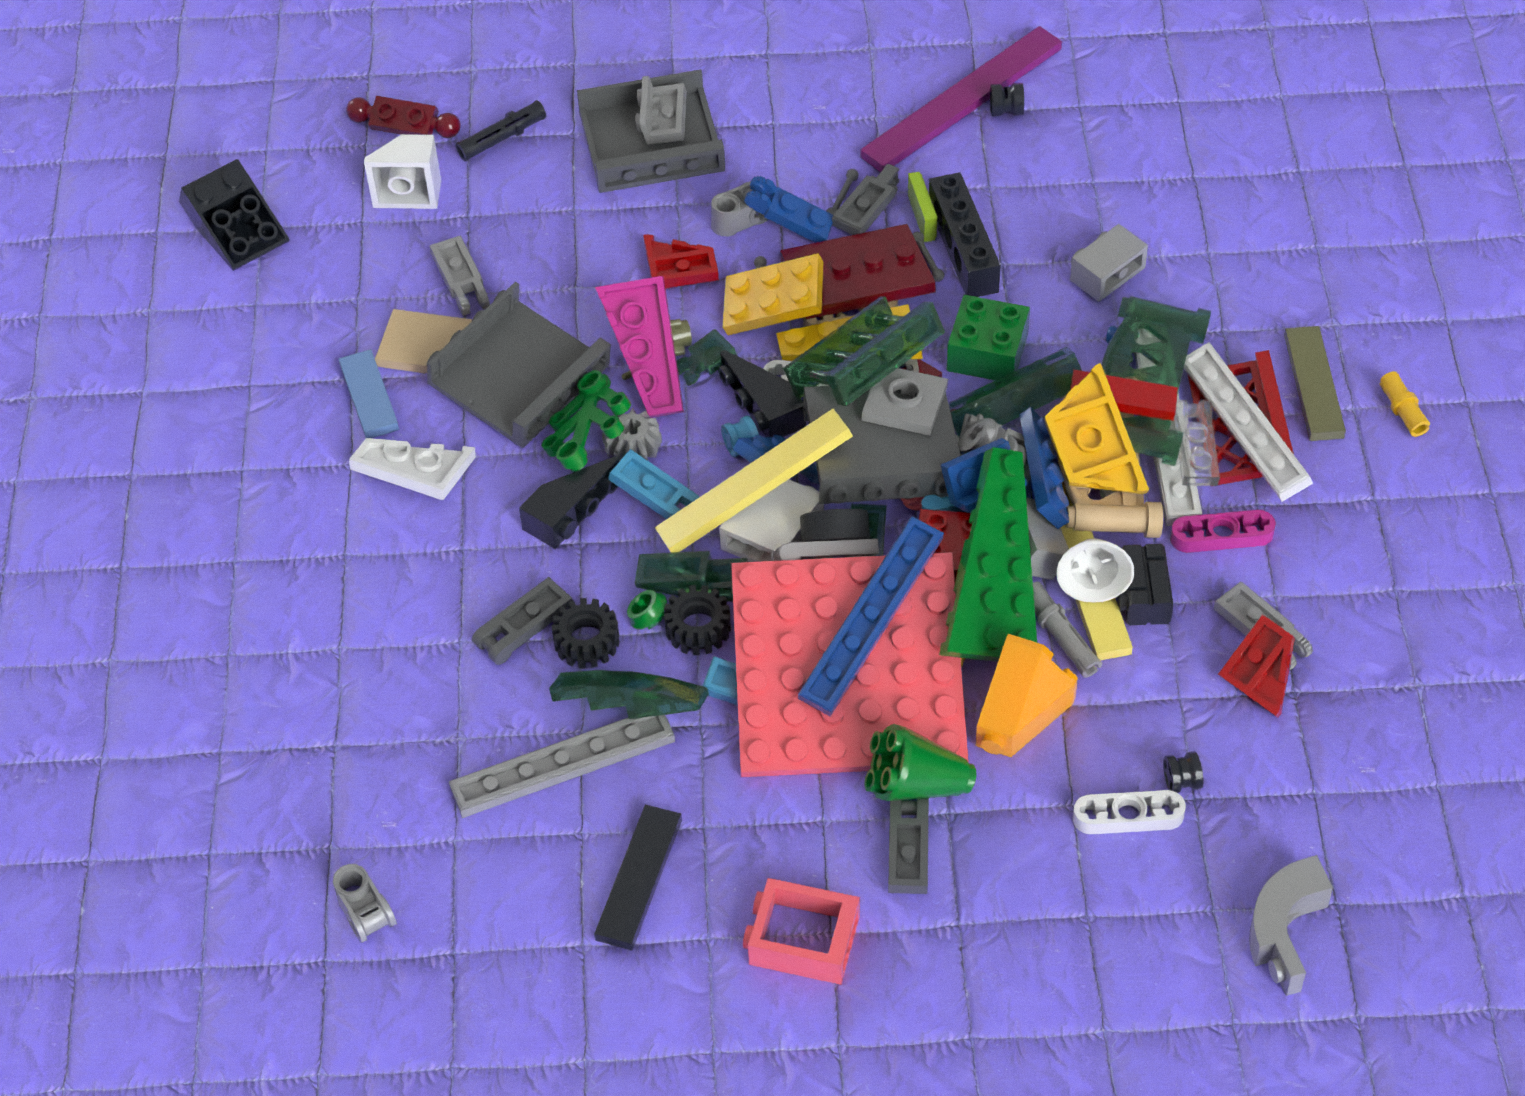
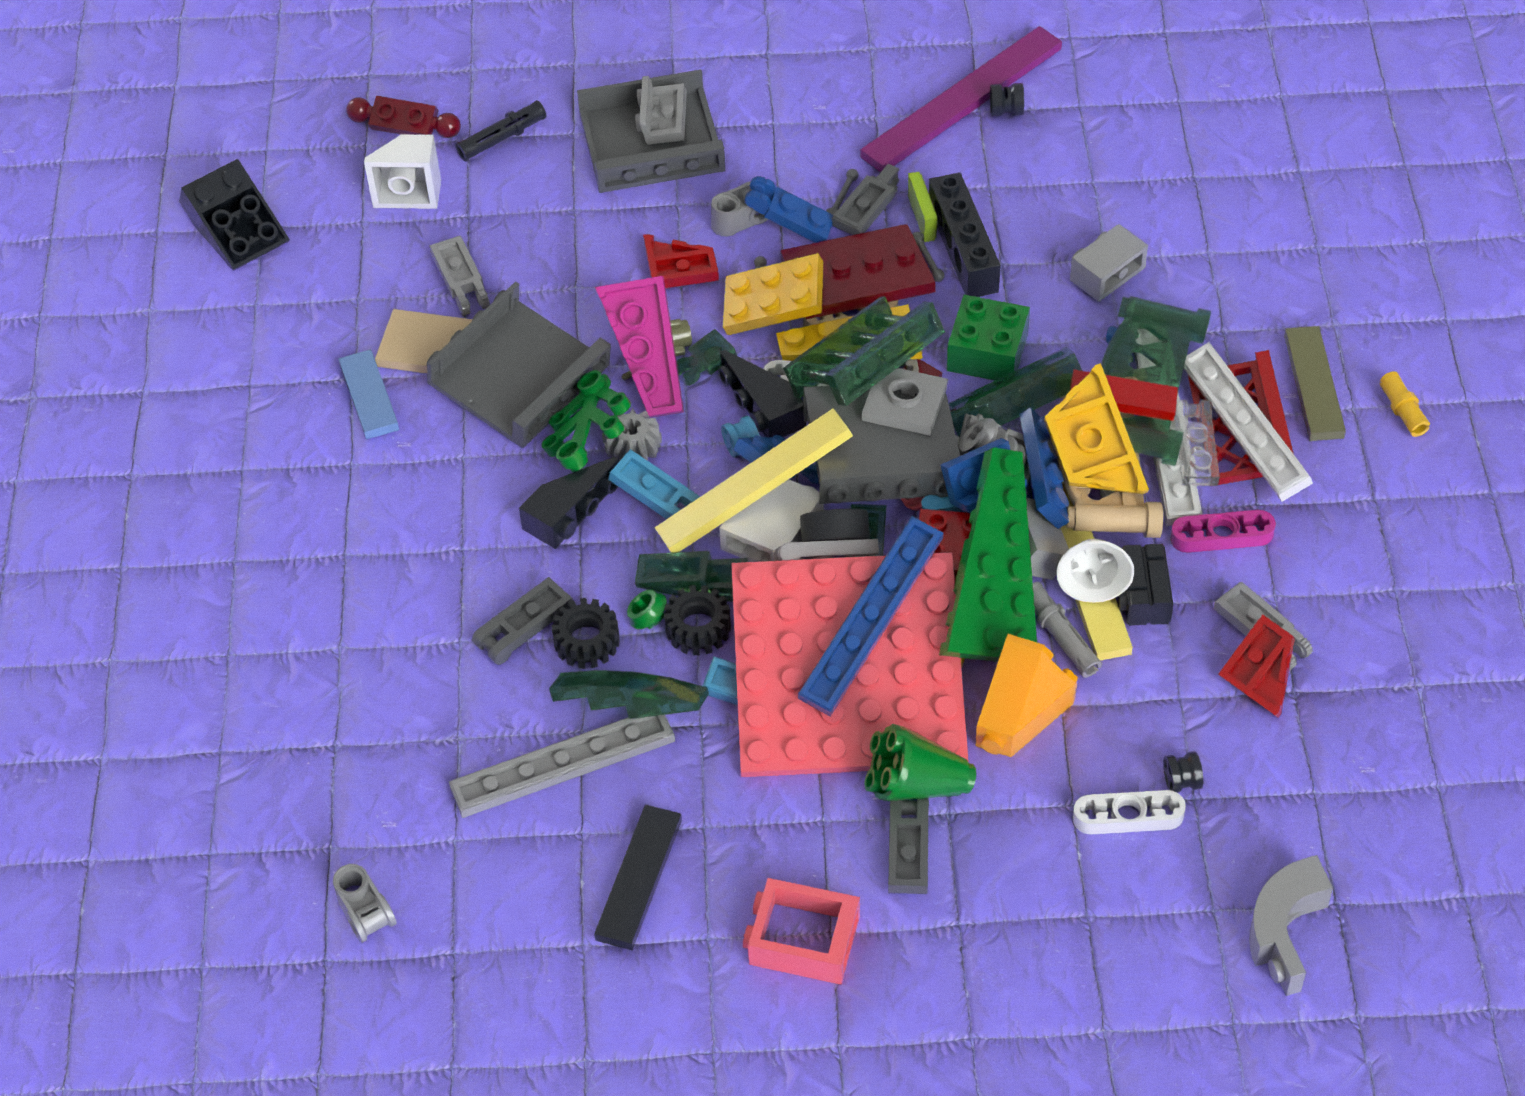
(415, 468): white wing -> none

